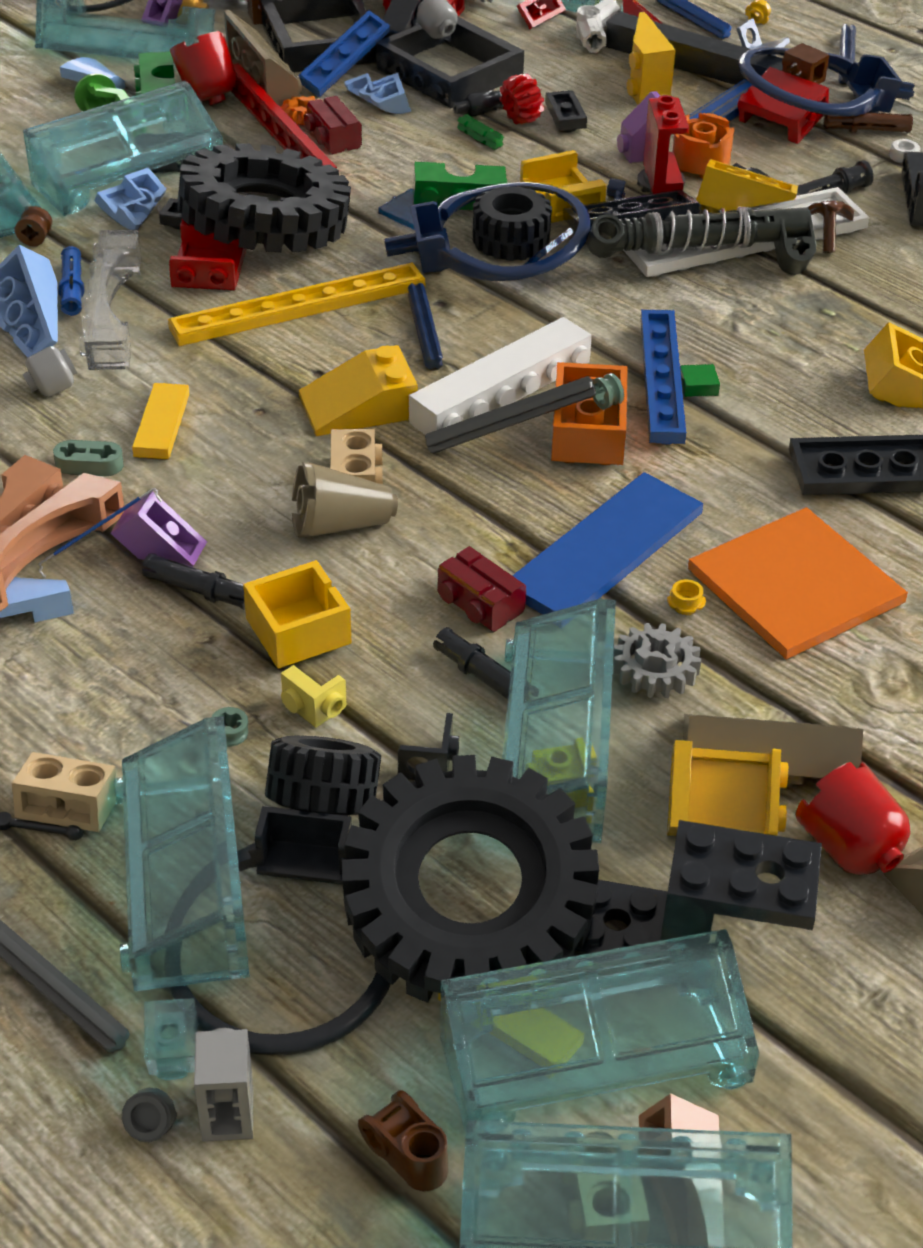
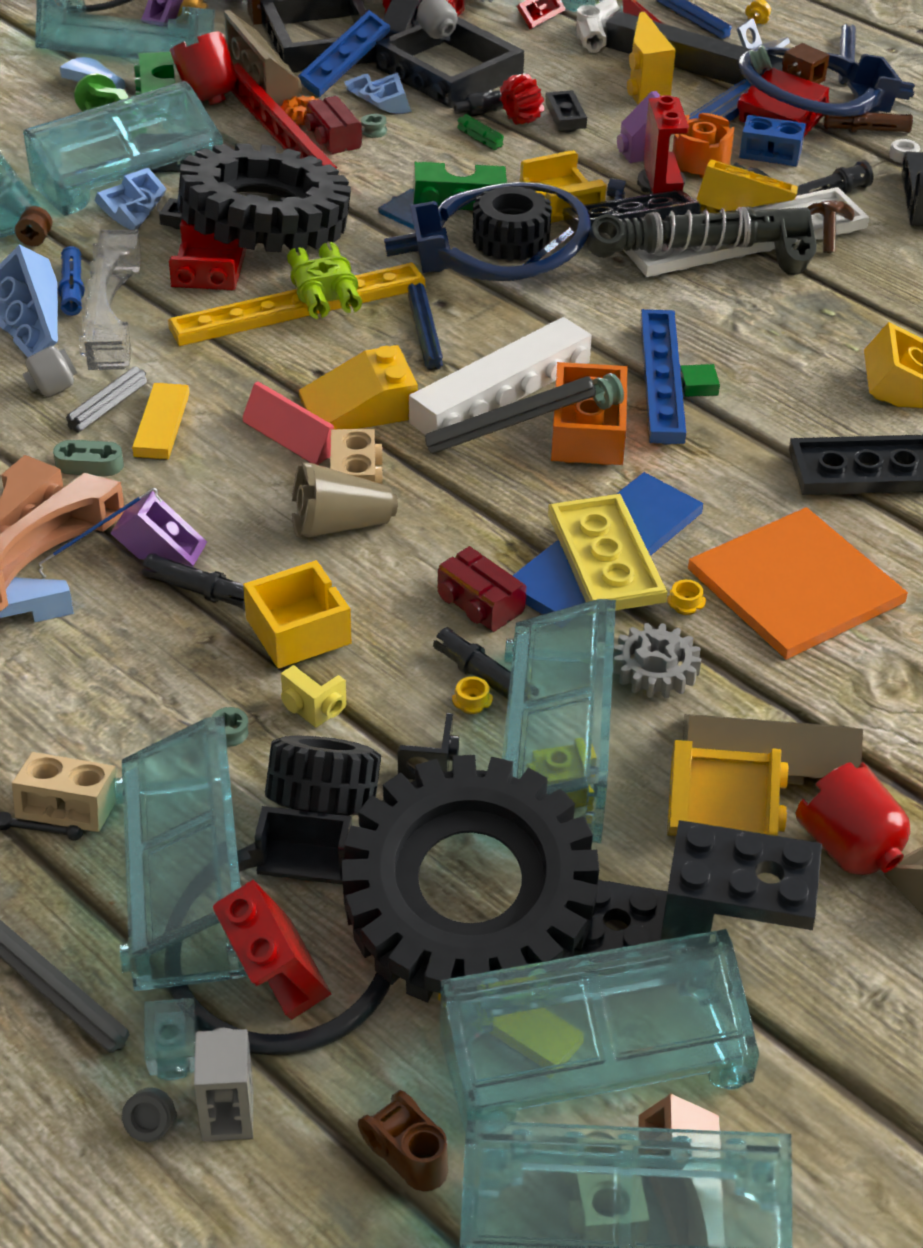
(106, 399): none -> axle
(271, 948): none -> red panel
(288, 424): none -> coral slope
(324, 280): none -> lime pin
(374, 125): none -> sand green bush
(472, 695): none -> yellow plate
(607, 552): none -> light yellow tile
(760, 59): none -> sand green bush
(772, 140): none -> blue brick

